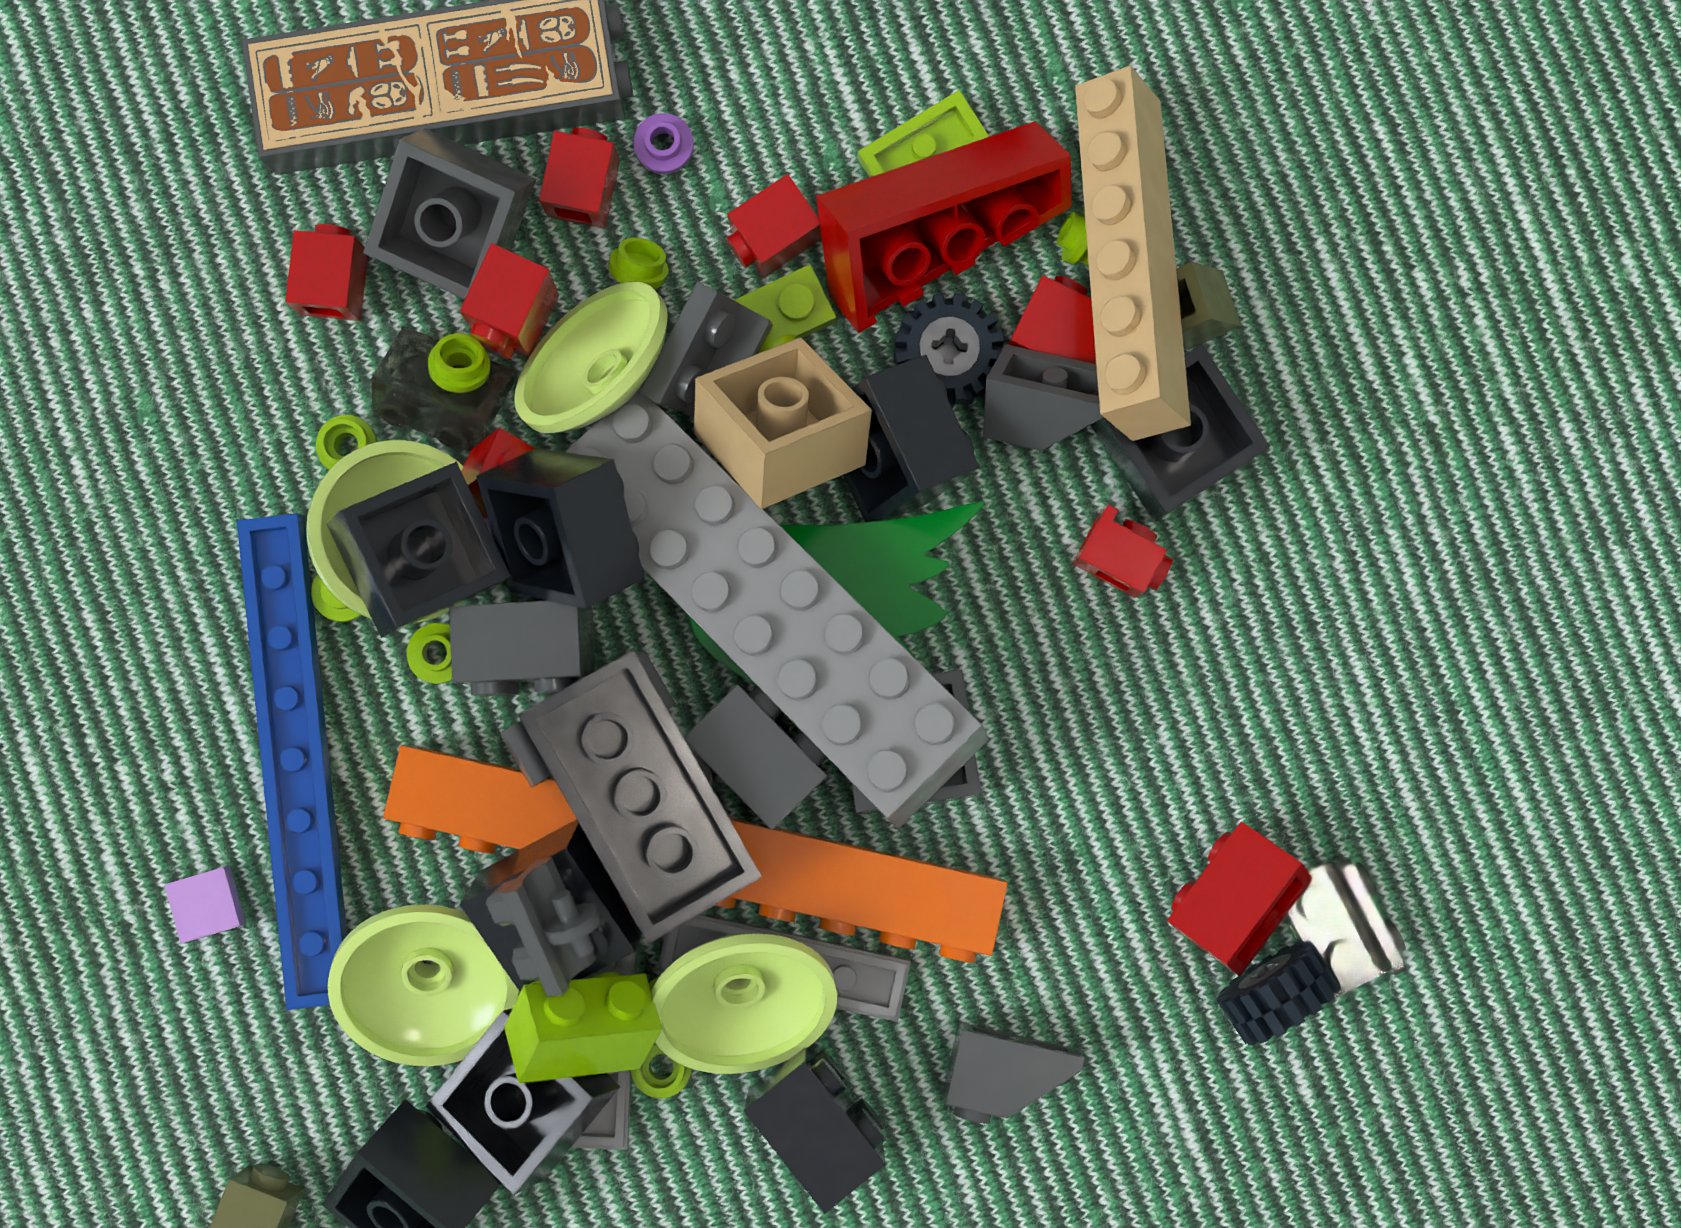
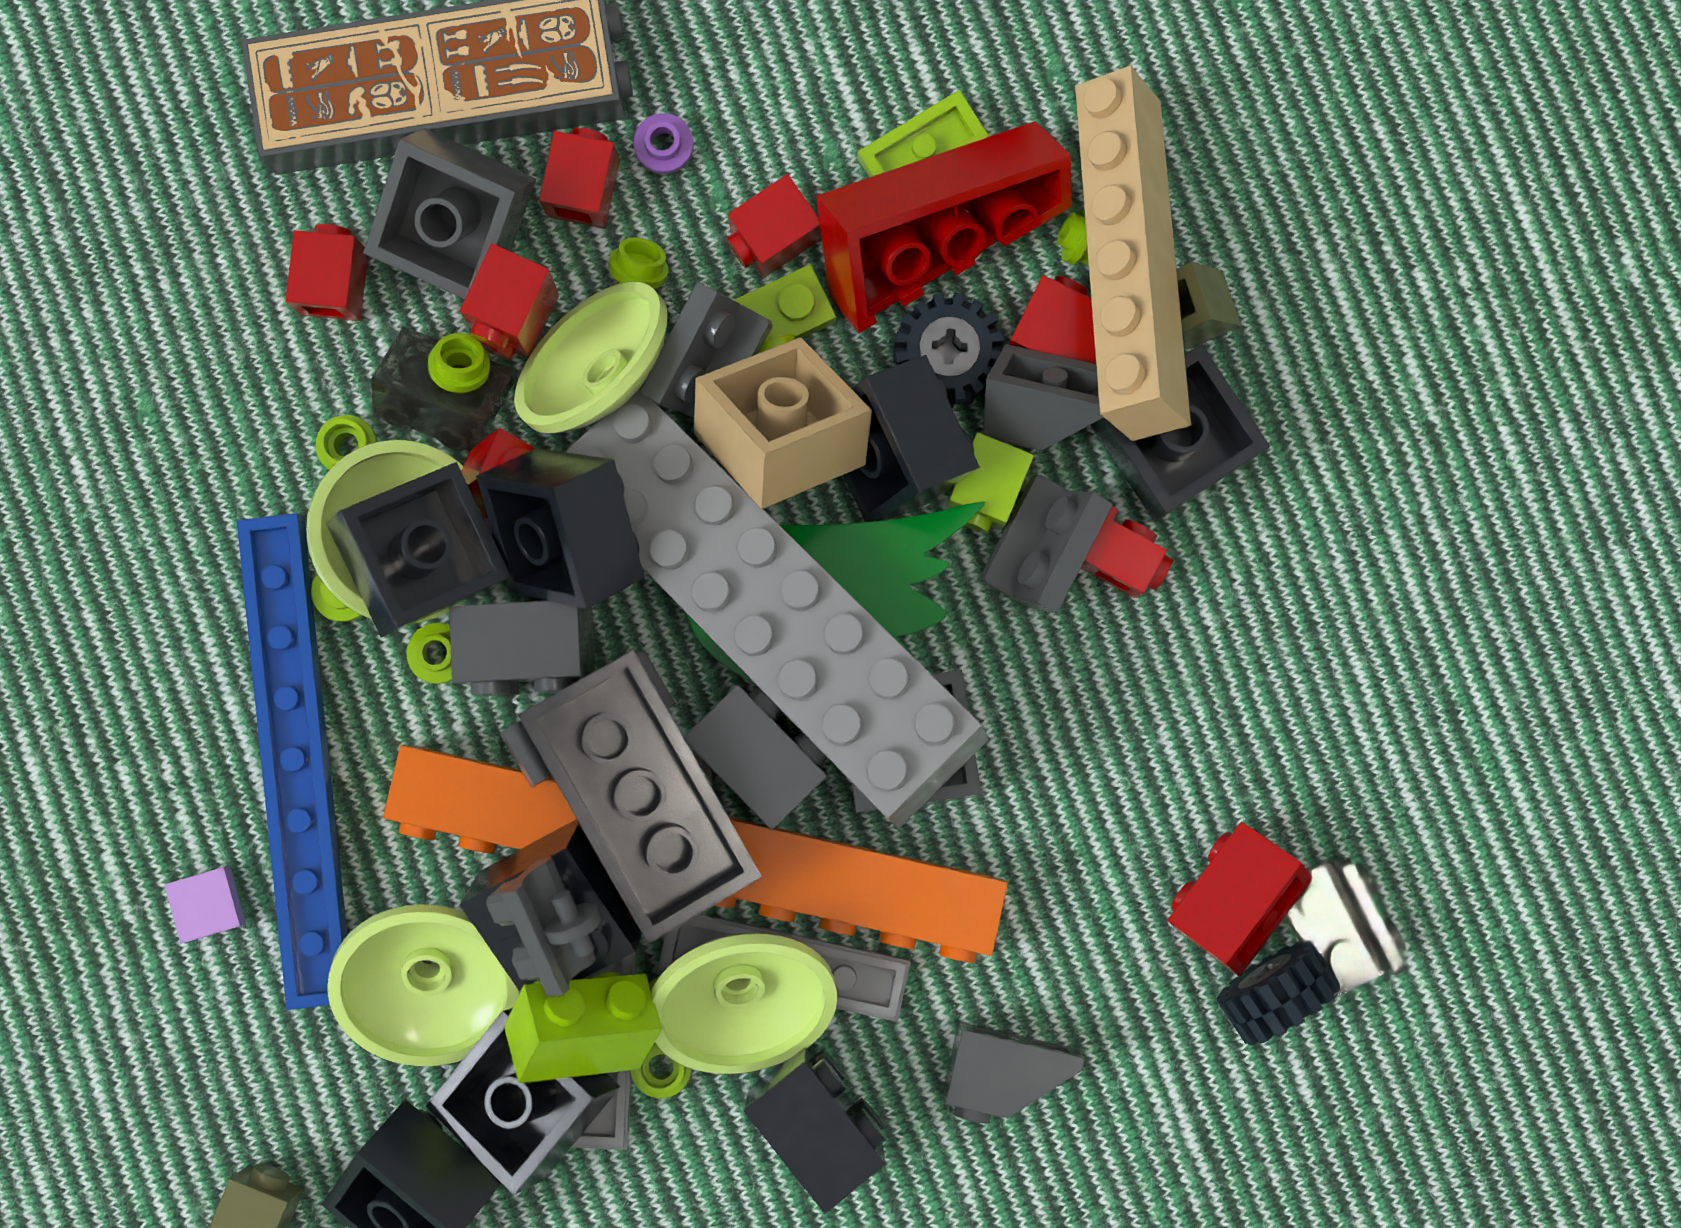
(995, 482): none -> lime brick
(1045, 544): none -> dark grey bracket

